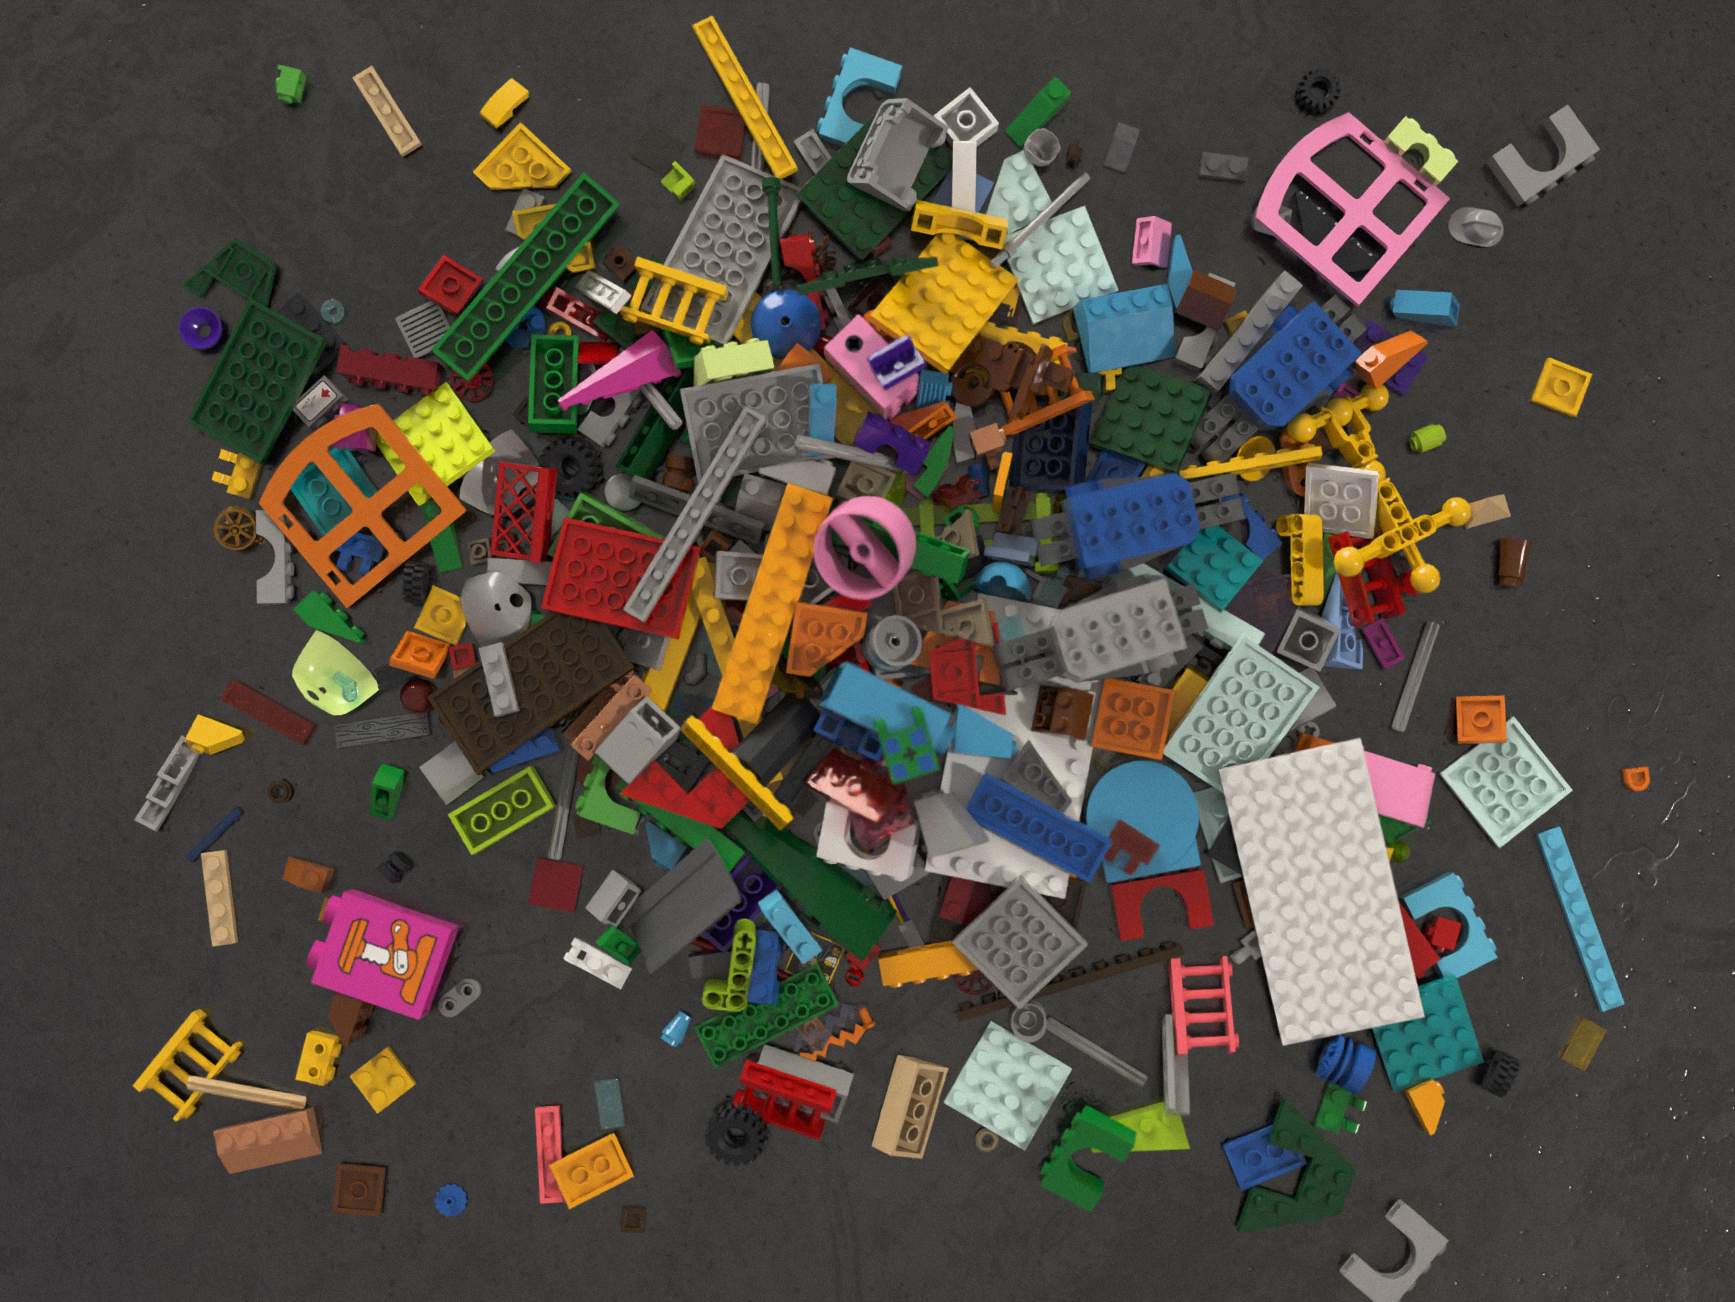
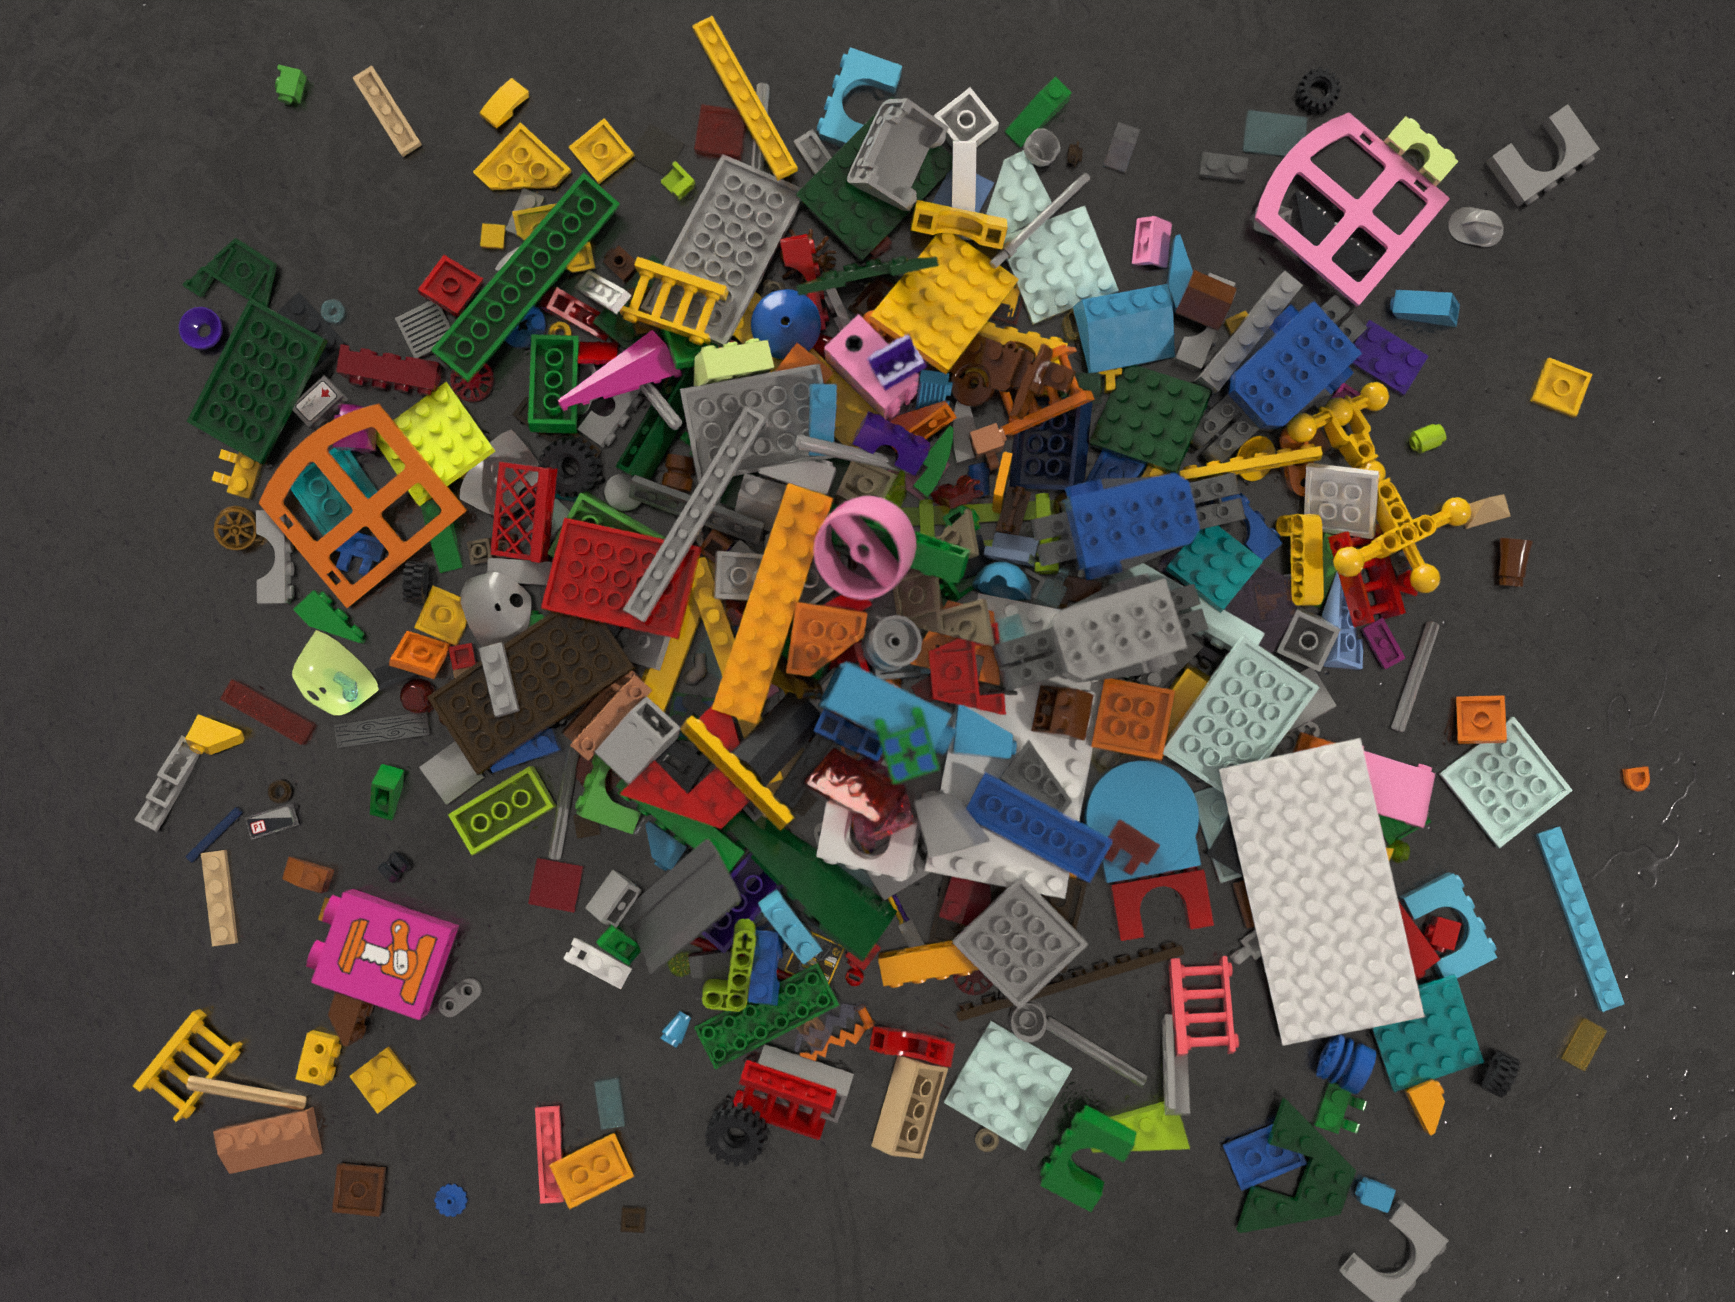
(271, 821): none -> slope
(493, 236): none -> yellow tile
(601, 151): none -> yellow plate
(679, 964): none -> clear neon green tile
(771, 187): dark green piece -> none
(912, 1044): none -> red arch
(1273, 132): none -> clear light blue piece
(1375, 1194): none -> dark azure brick
(1388, 357): orange slope -> none

